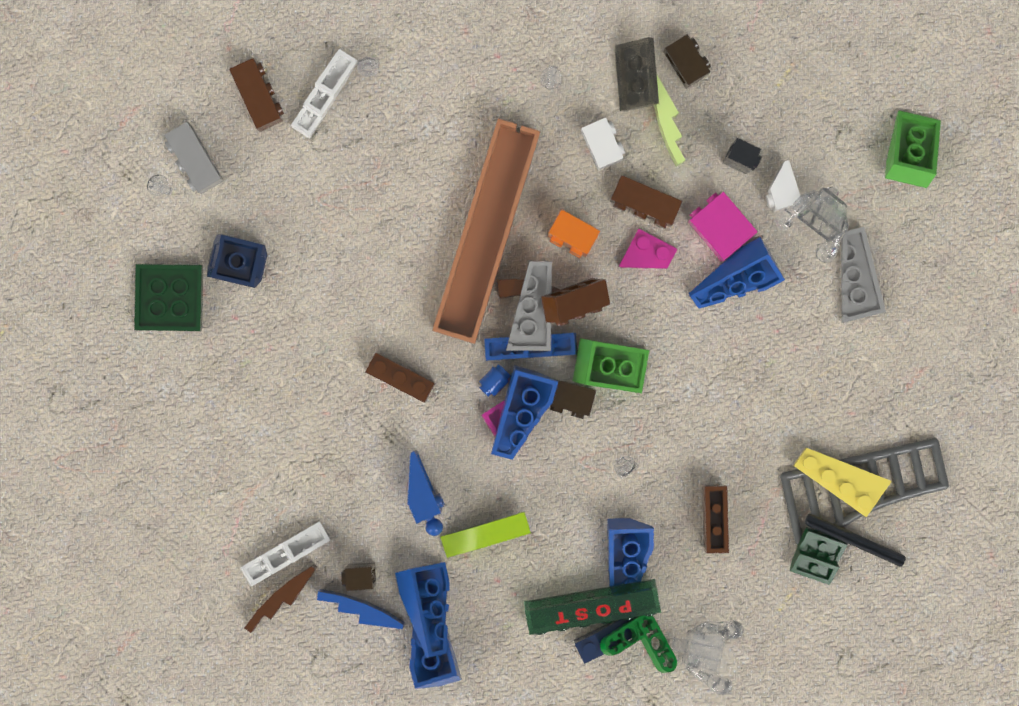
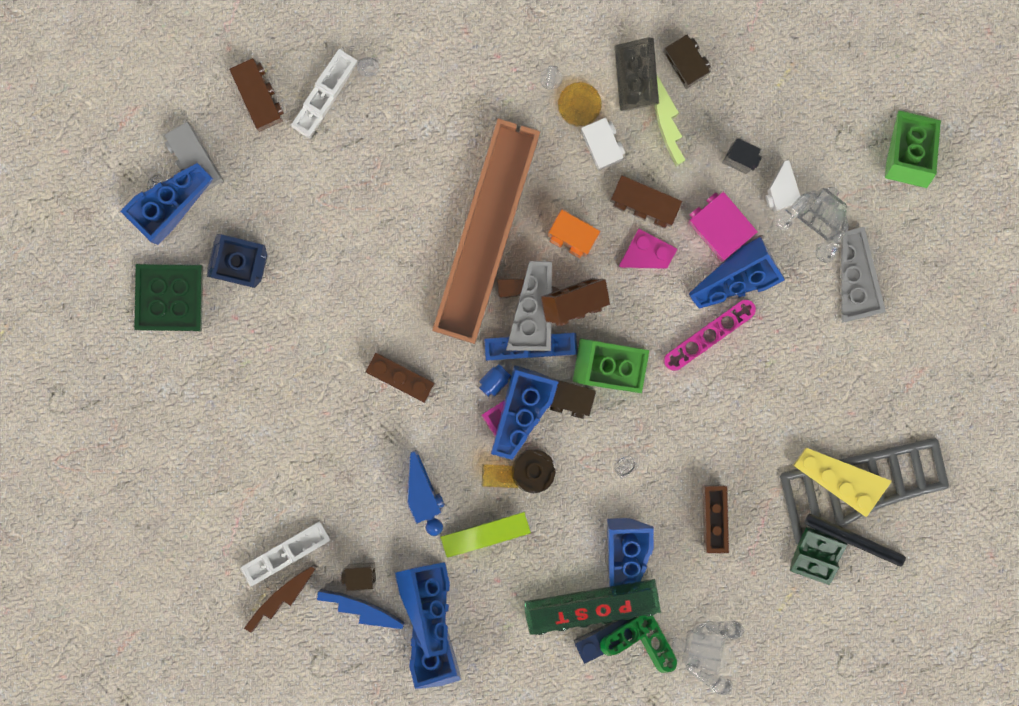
(164, 205): none -> blue wedge
(497, 476): none -> clear yellow plate
(533, 471): none -> dark brown tile
(579, 104): none -> clear yellow tile
(719, 330): none -> dark pink beam

